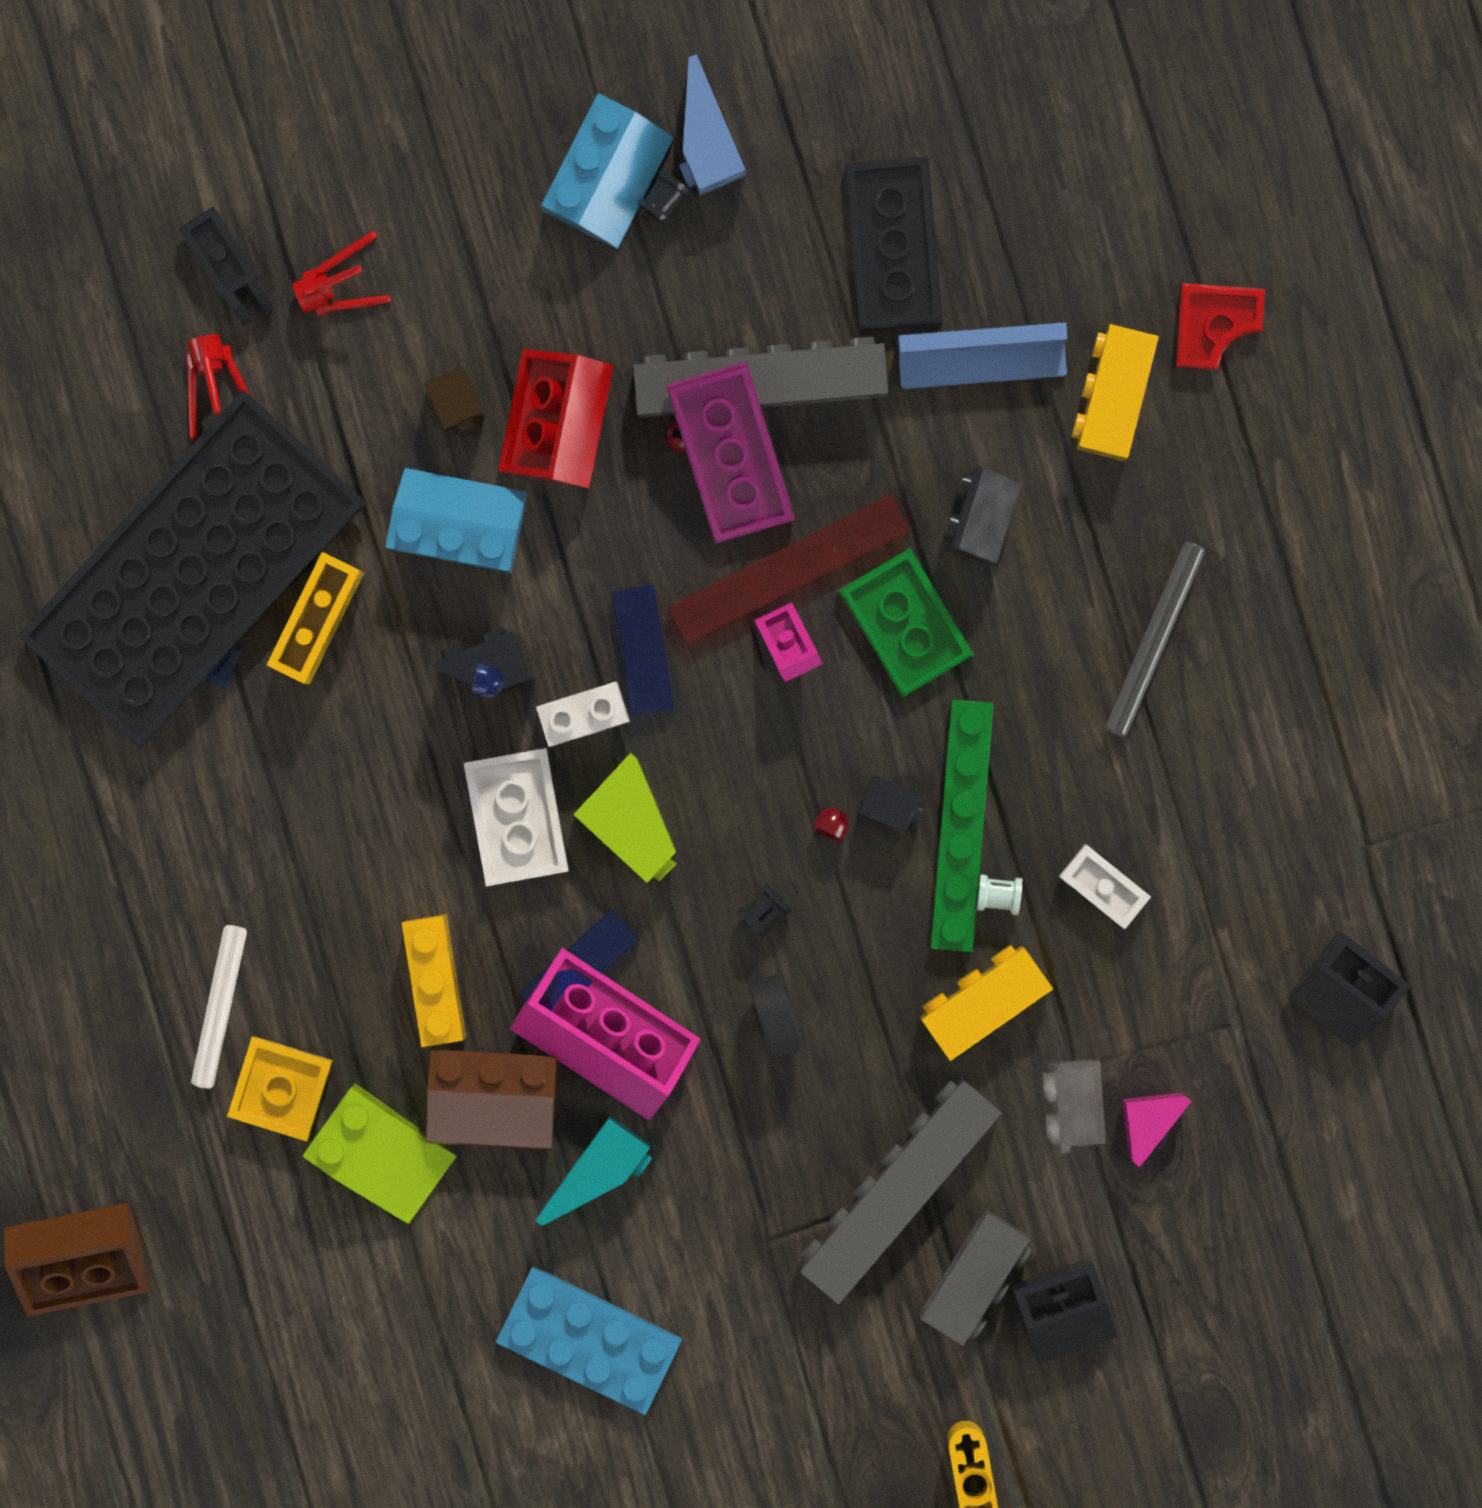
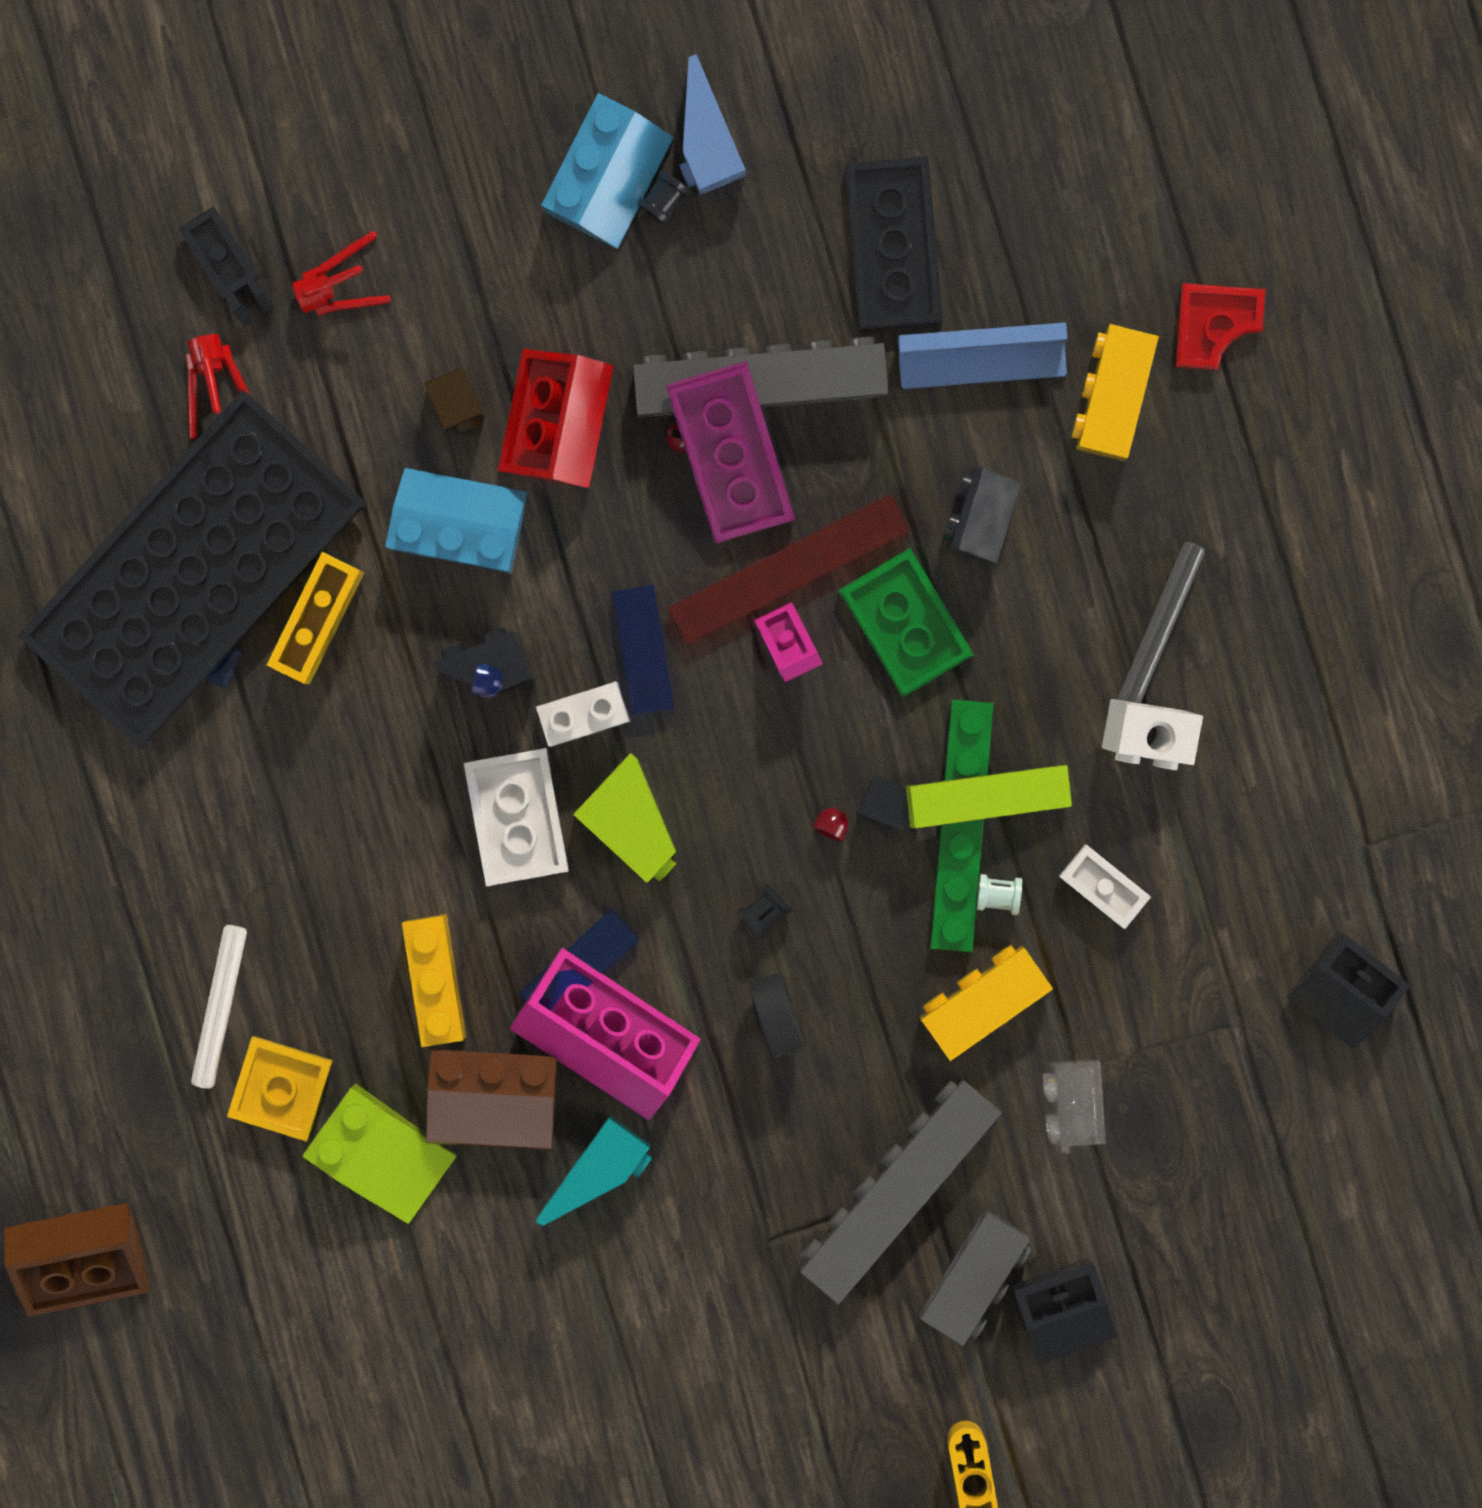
(589, 1340): dark azure plate -> none
(988, 796): none -> lime tile
(1149, 1121): dark pink slope -> none
(1175, 734): none -> white brick

